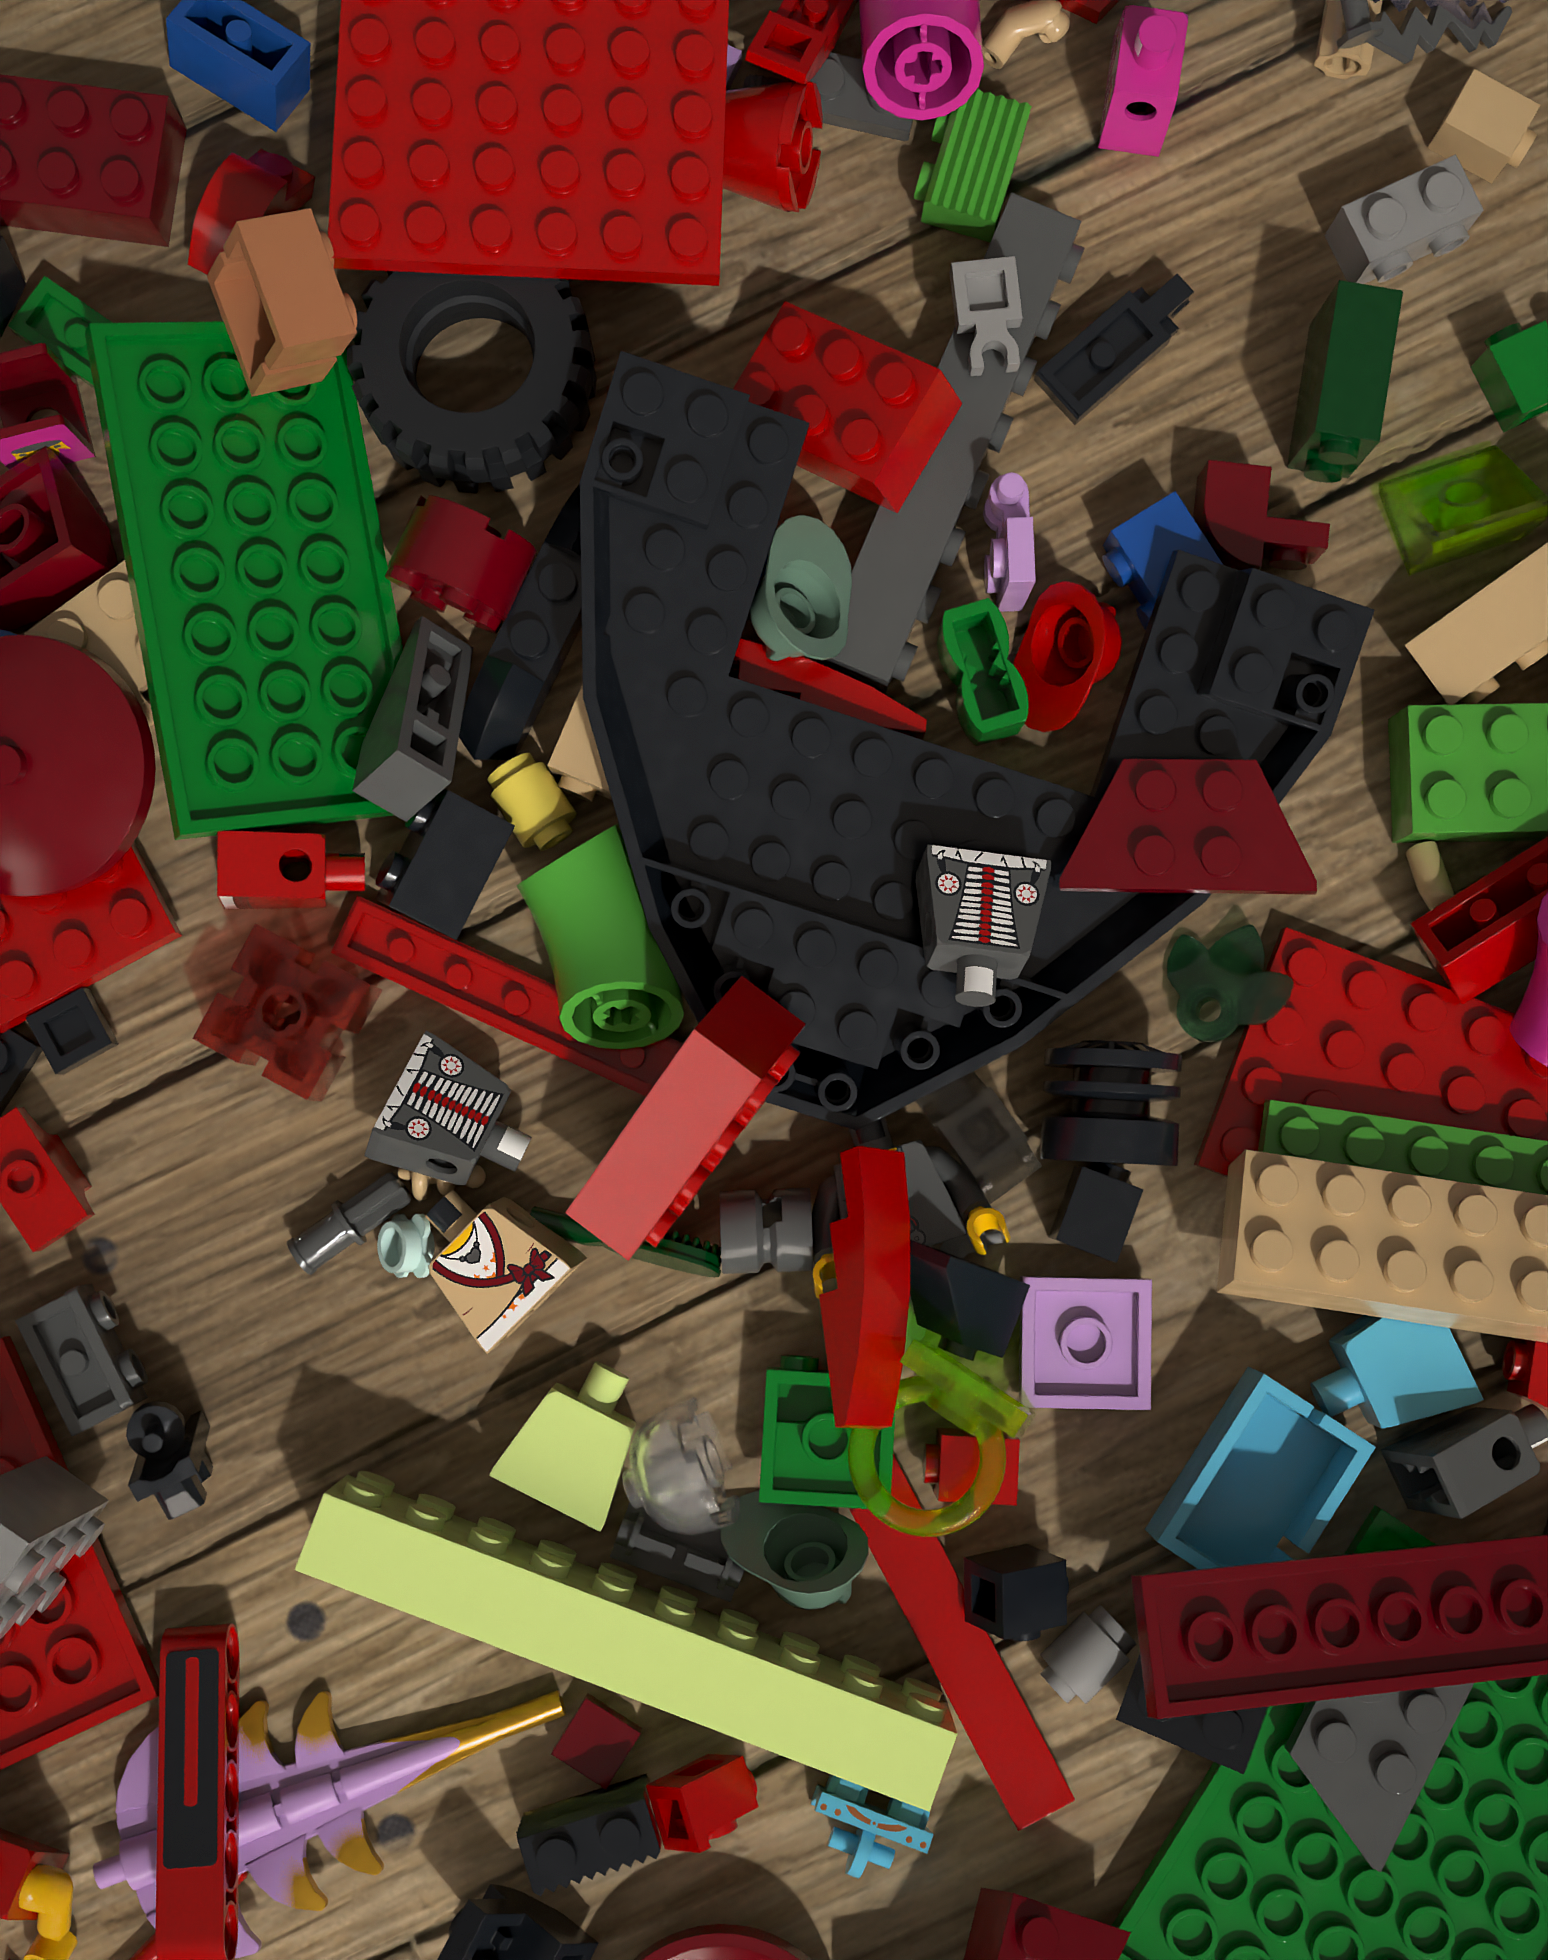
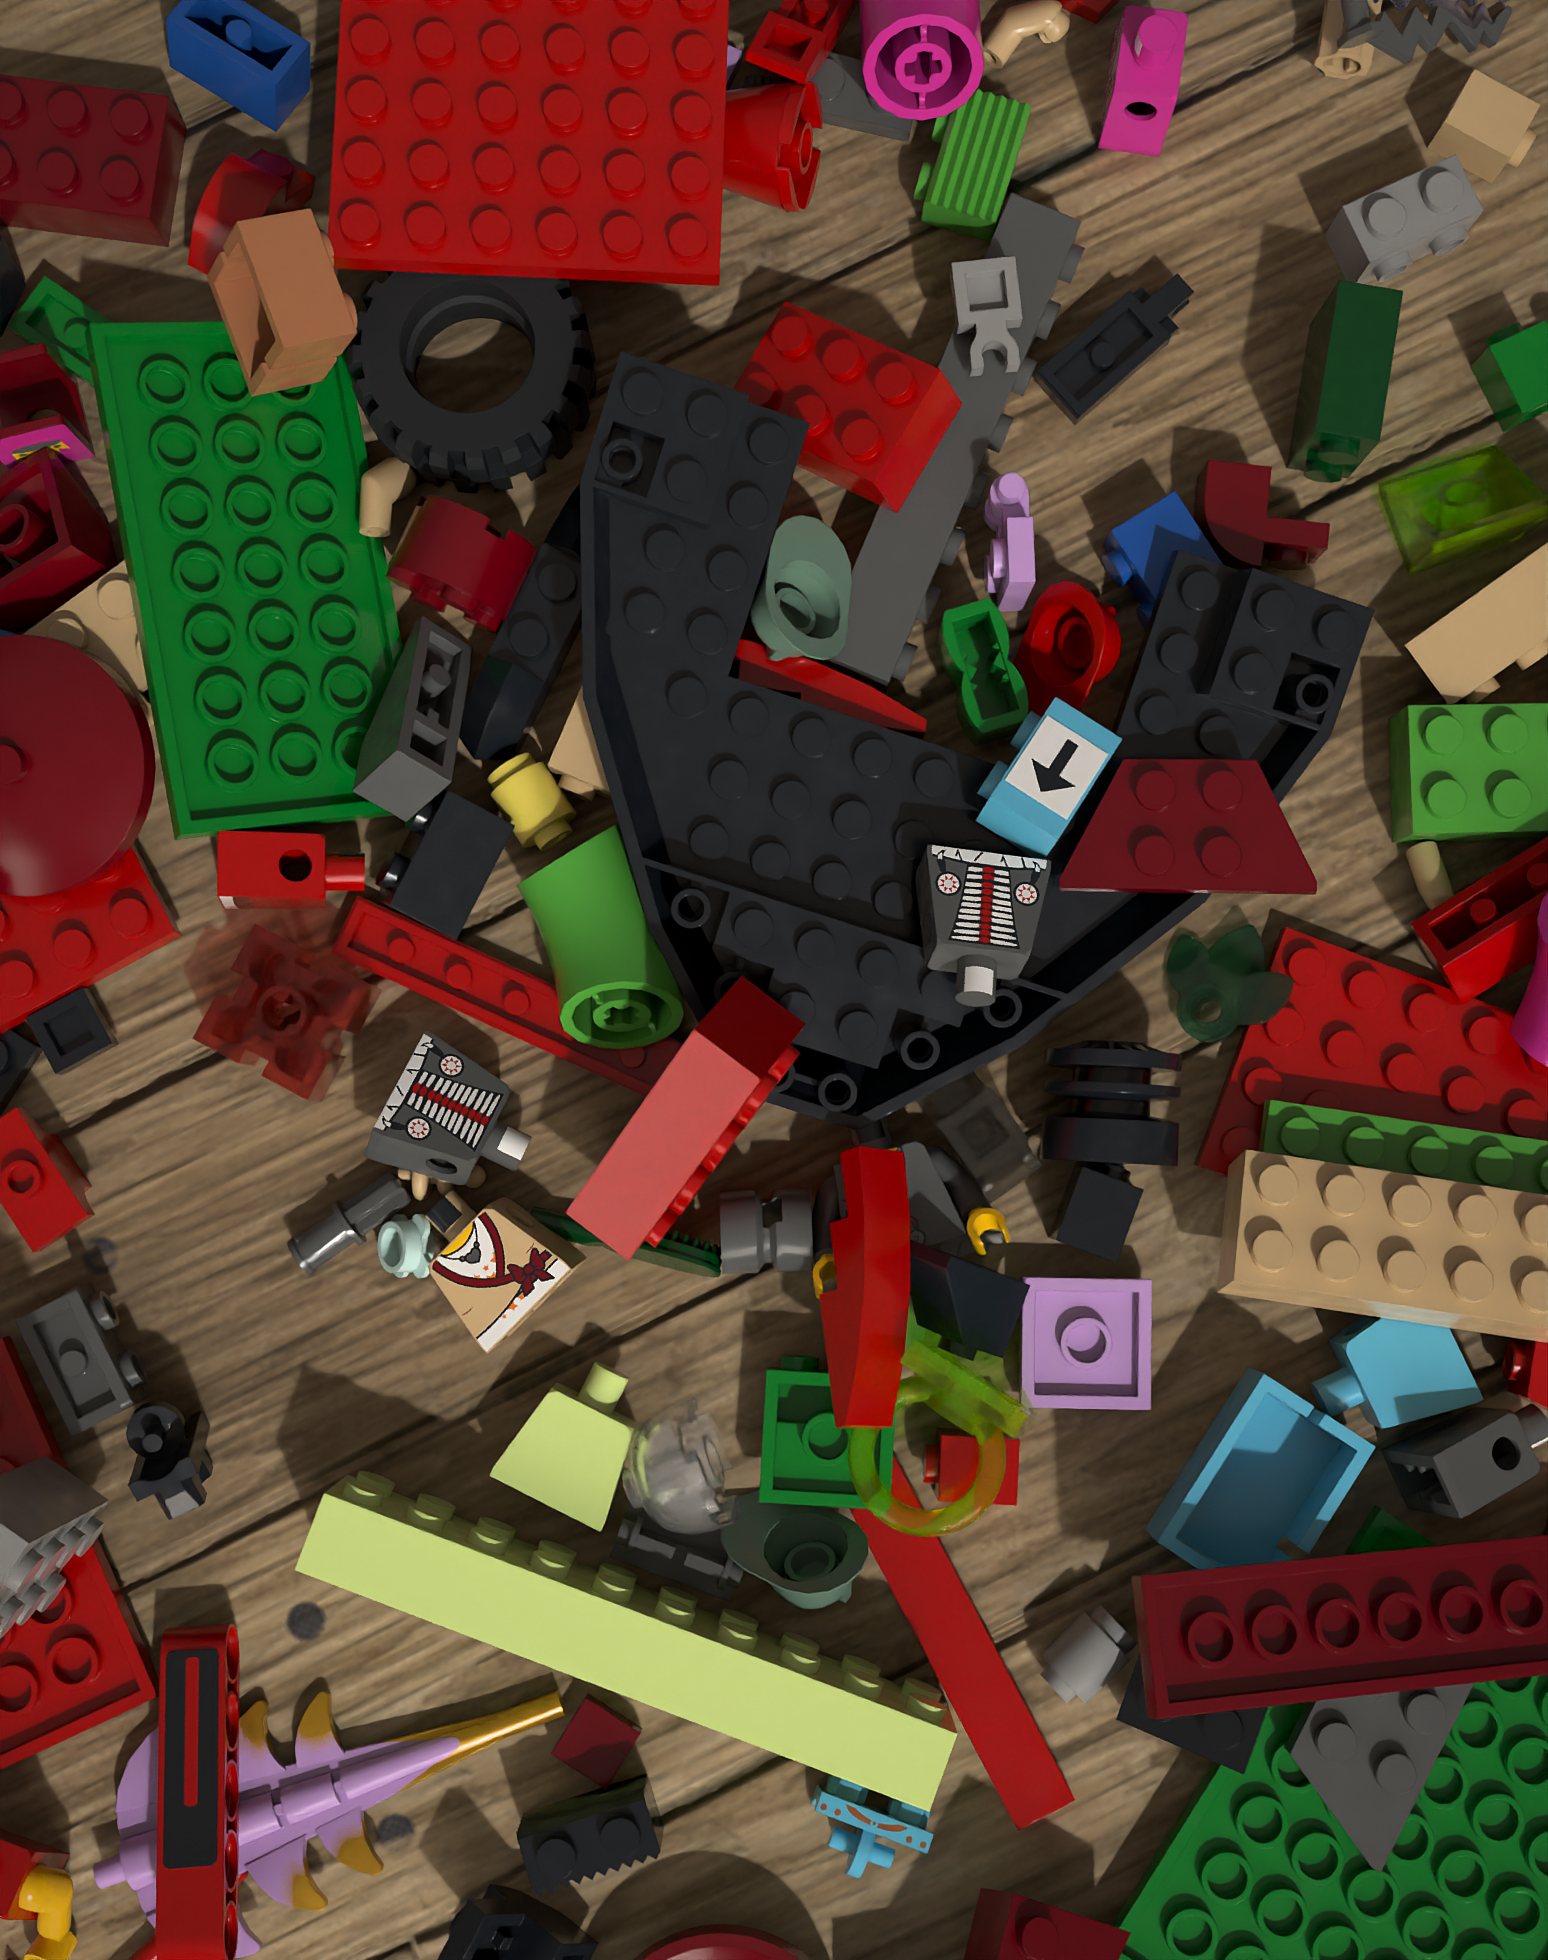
(379, 490): none -> tan arm
(702, 1801): red brick -> none
(1015, 1592): black brick -> none
(1047, 779): none -> brick

